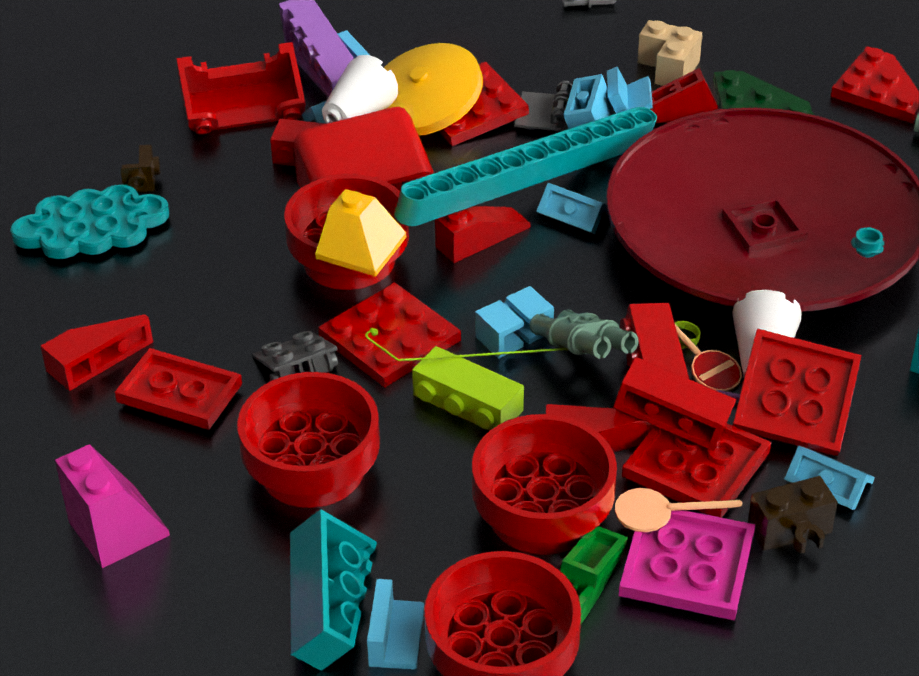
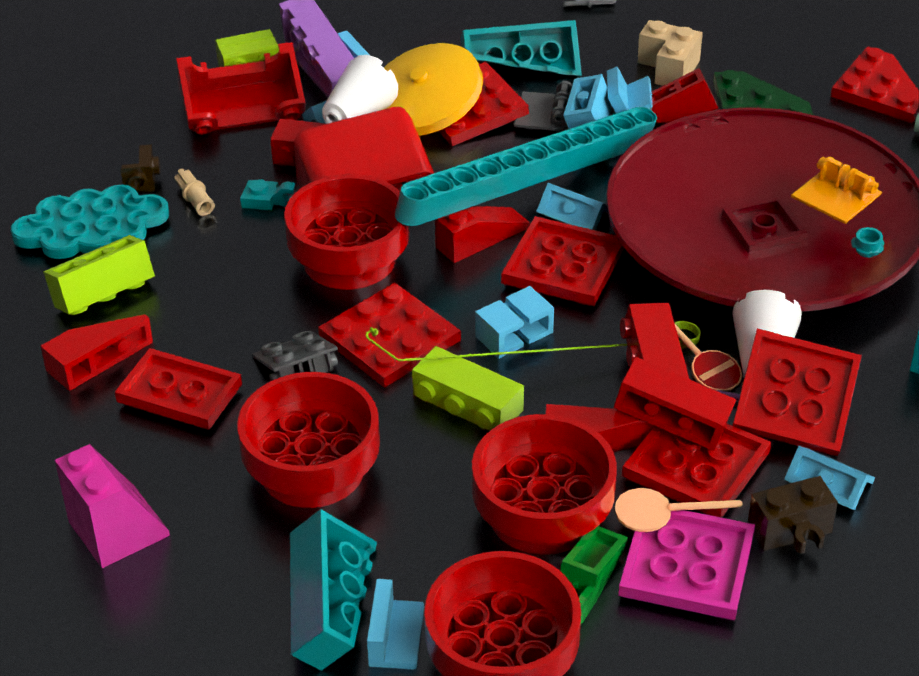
(99, 275): none -> lime brick
(194, 192): none -> tan axle
(245, 48): none -> lime brick
(266, 194): none -> teal plate
(359, 234): yellow slope -> none
(537, 46): none -> teal wedge
(563, 261): none -> red plate
(584, 333): sand green pin -> none
(838, 190): none -> light orange hinge

